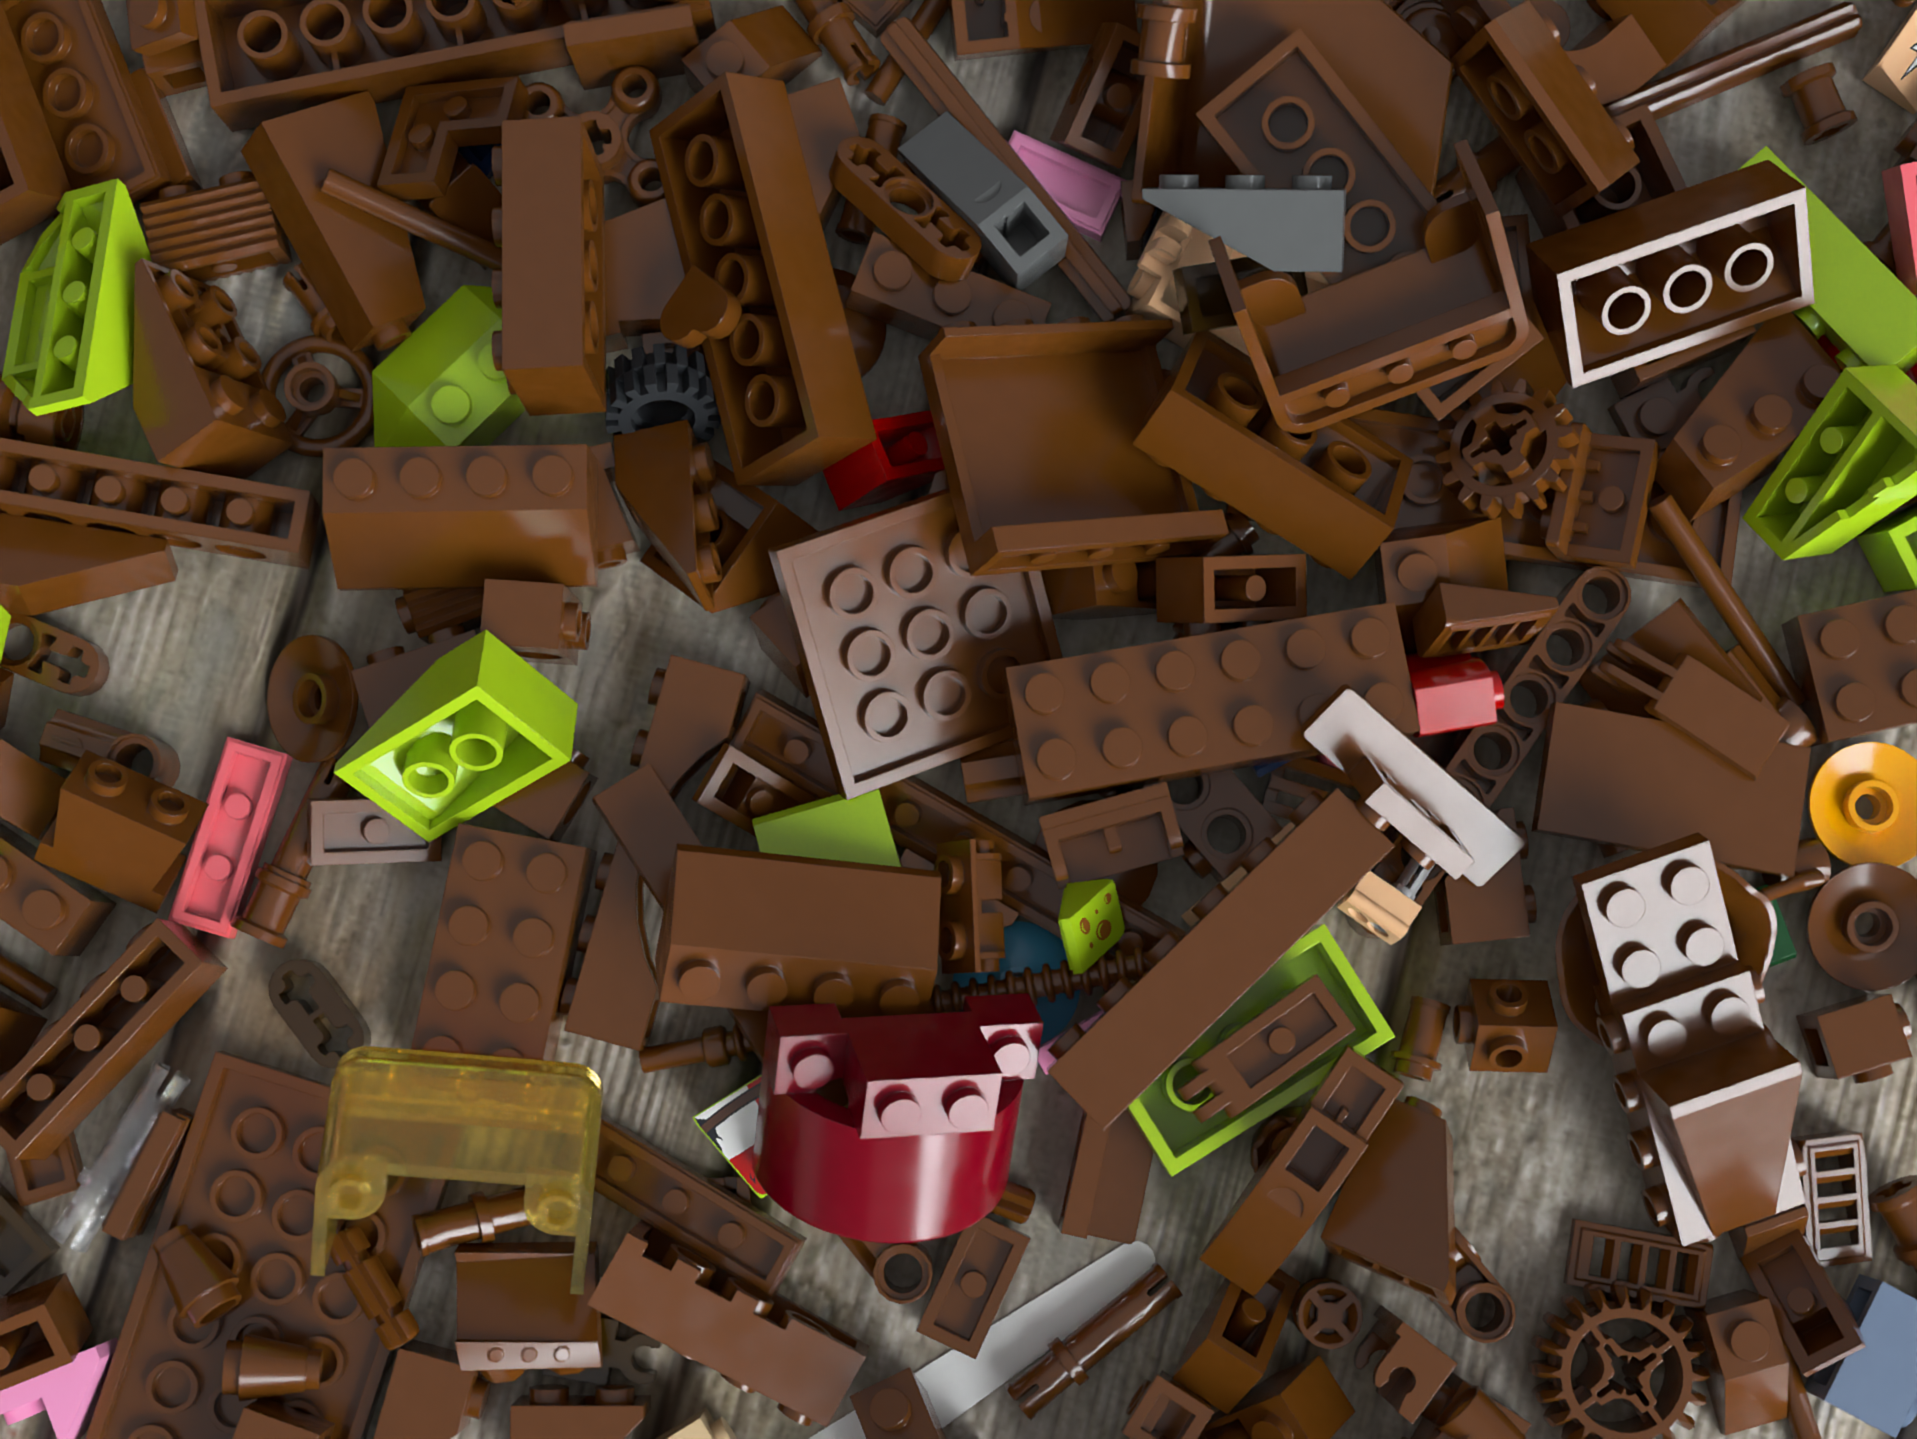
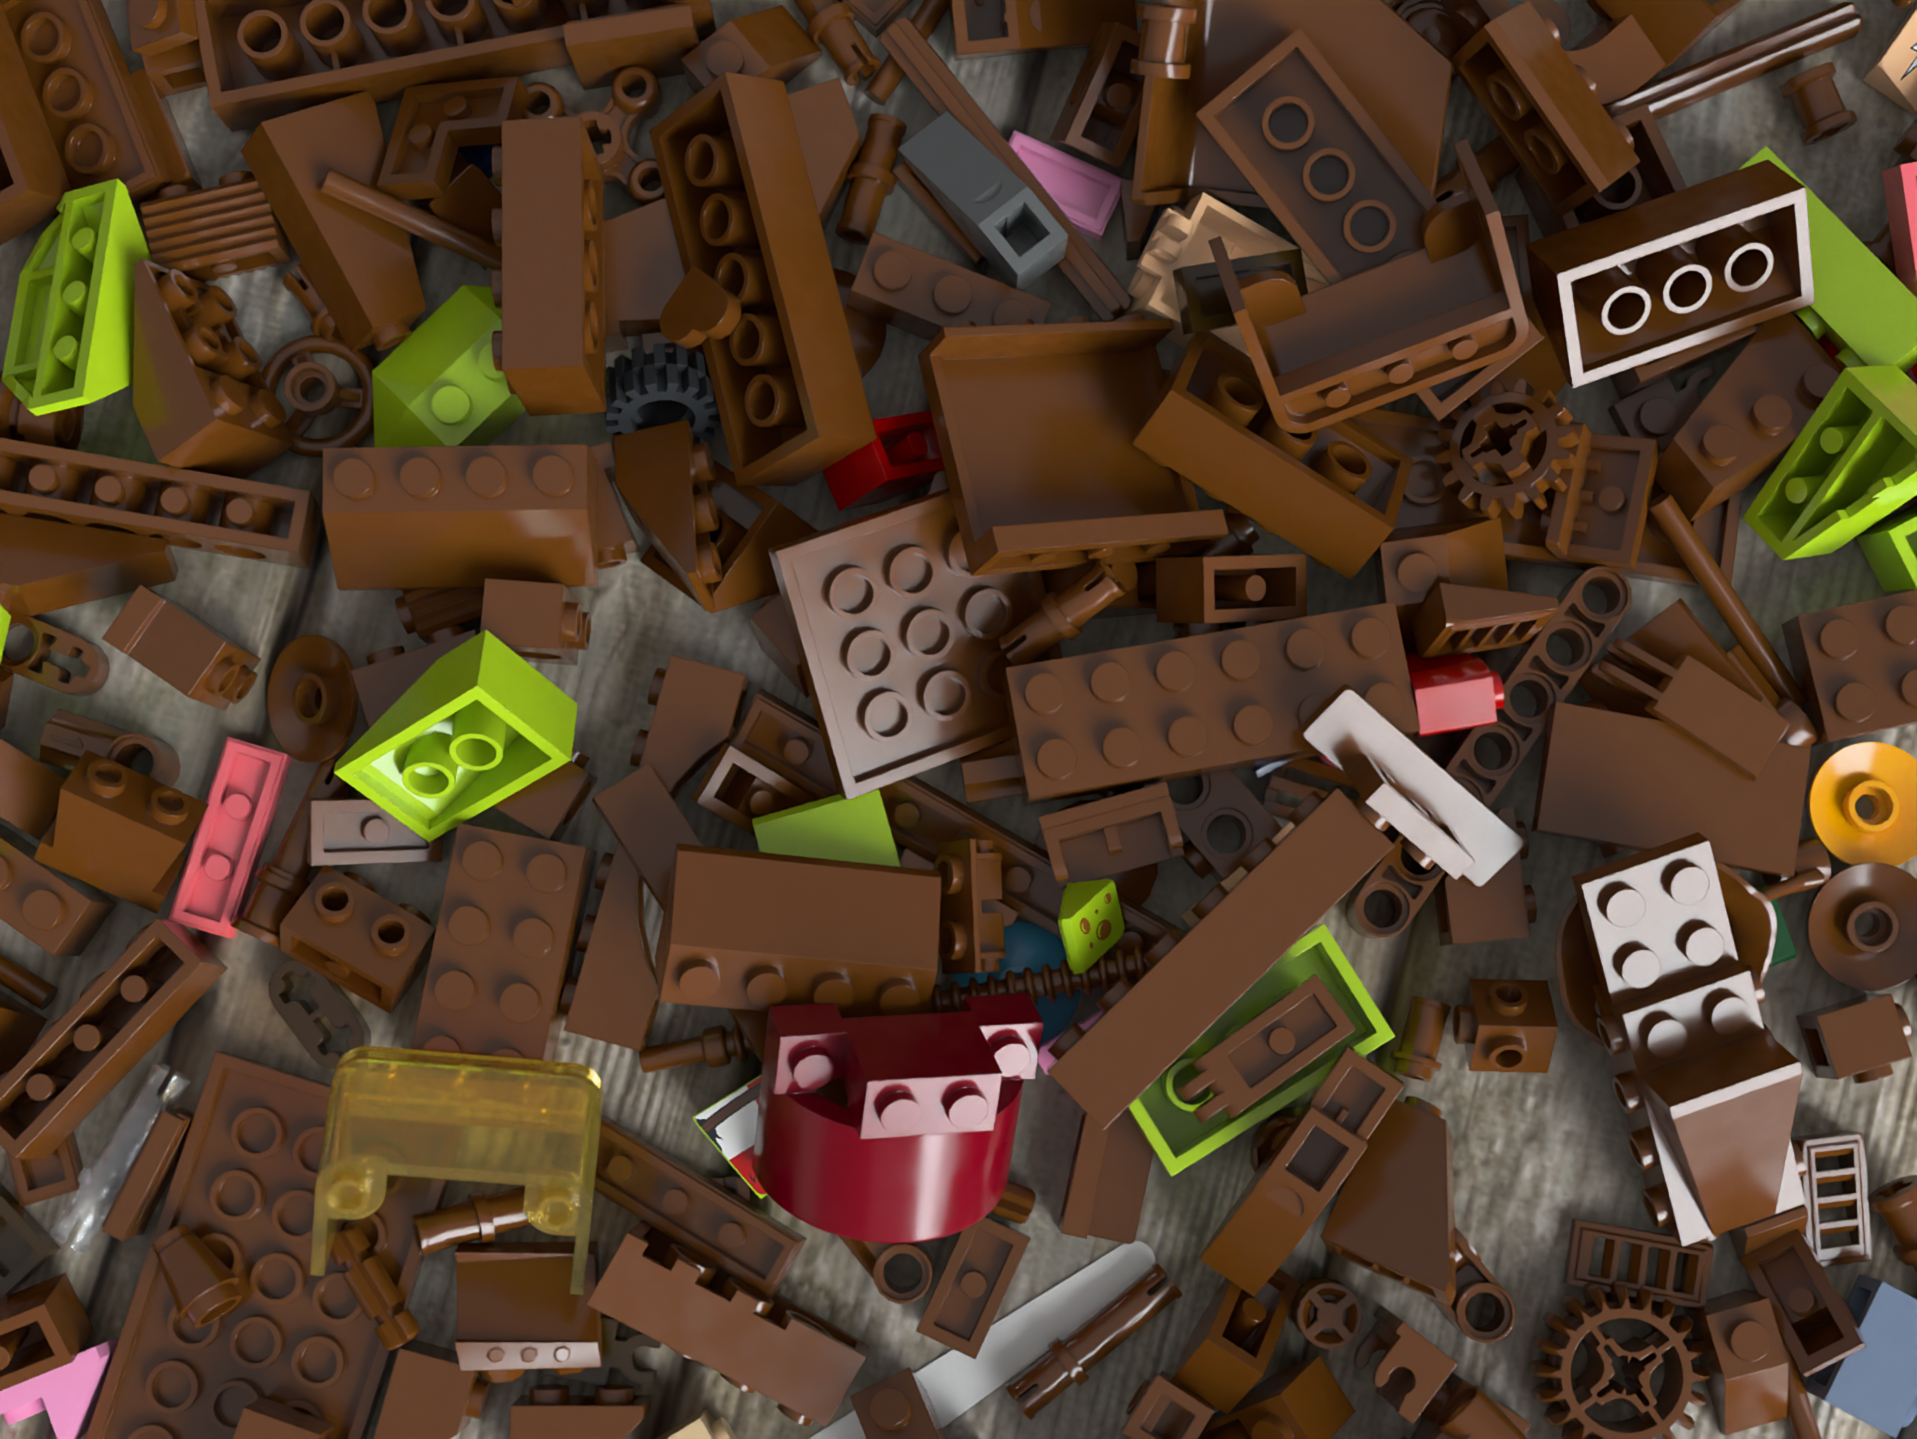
(183, 649): none -> reddish brown hips
(269, 1368): reddish brown cone -> none
(358, 937): none -> reddish brown brick
(933, 238): reddish brown beam -> none
(1062, 615): none -> reddish brown pin
(1273, 226): dark grey slope -> none
(1384, 907): light nougat piece -> none

